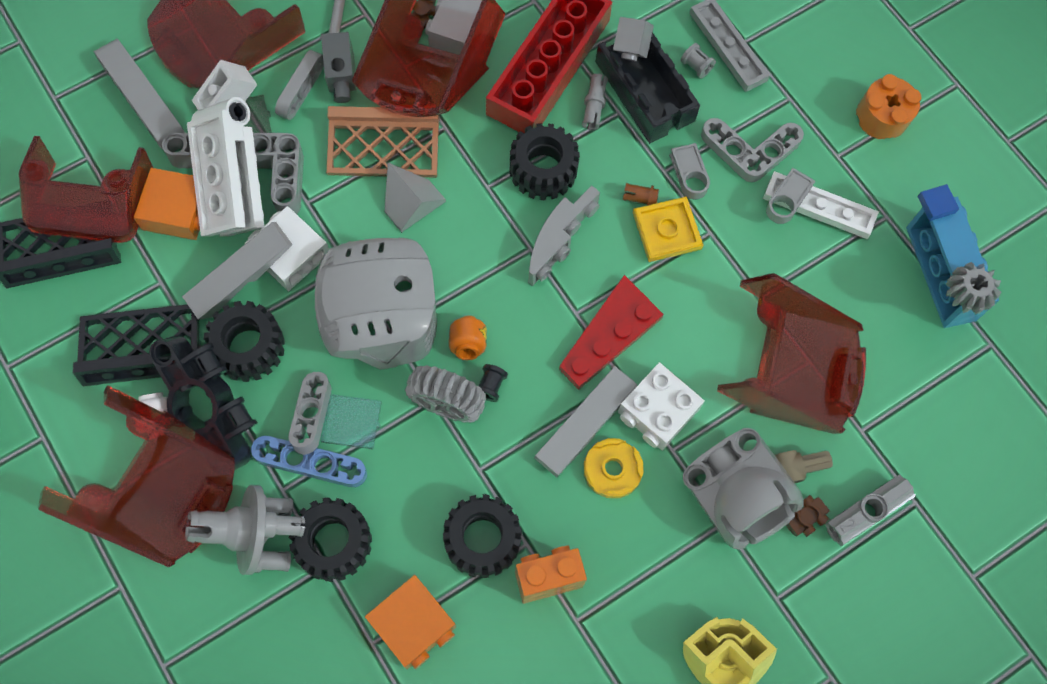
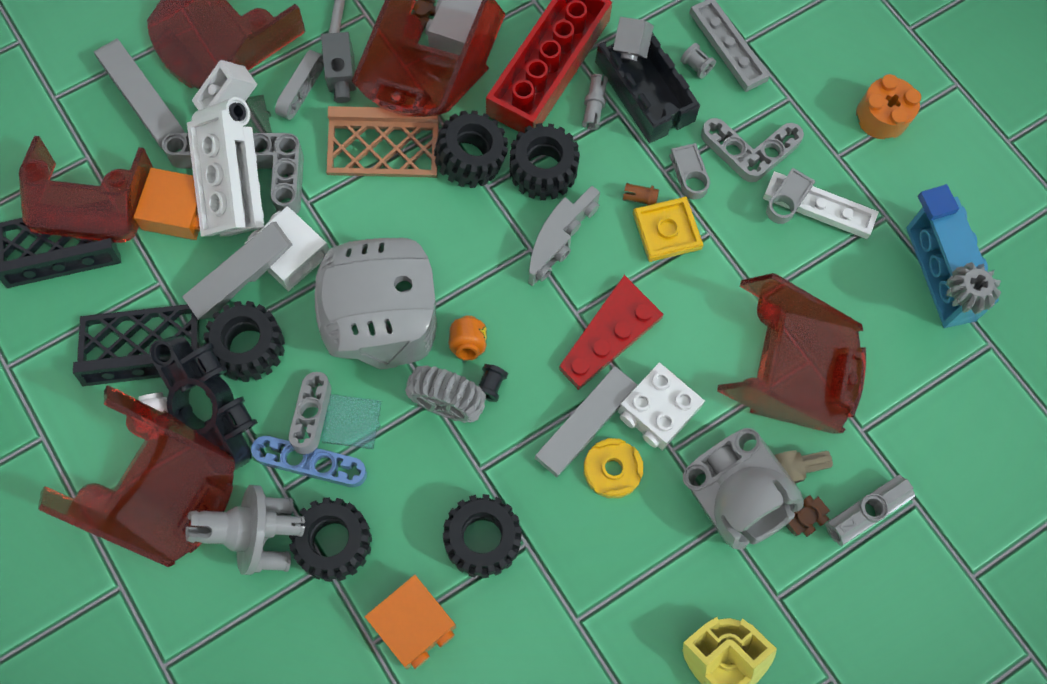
(409, 197): light grey slope -> none
(476, 131): none -> black tyre
(550, 575): orange brick -> none

